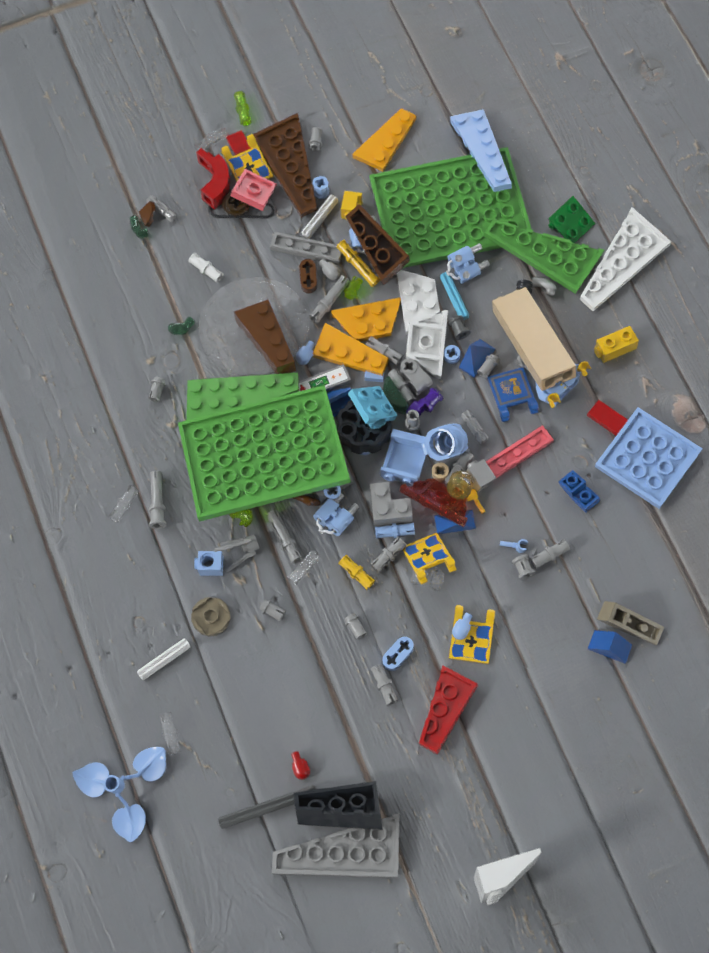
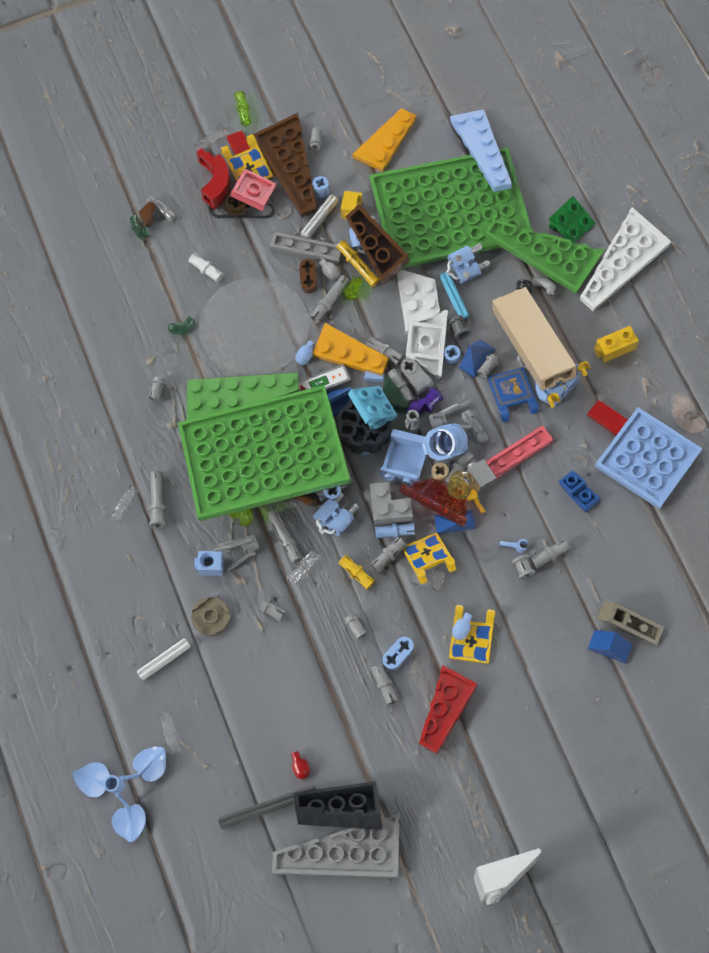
(264, 331): reddish brown wedge -> none
(368, 319): light orange wing -> none
(439, 419): none -> light grey plant

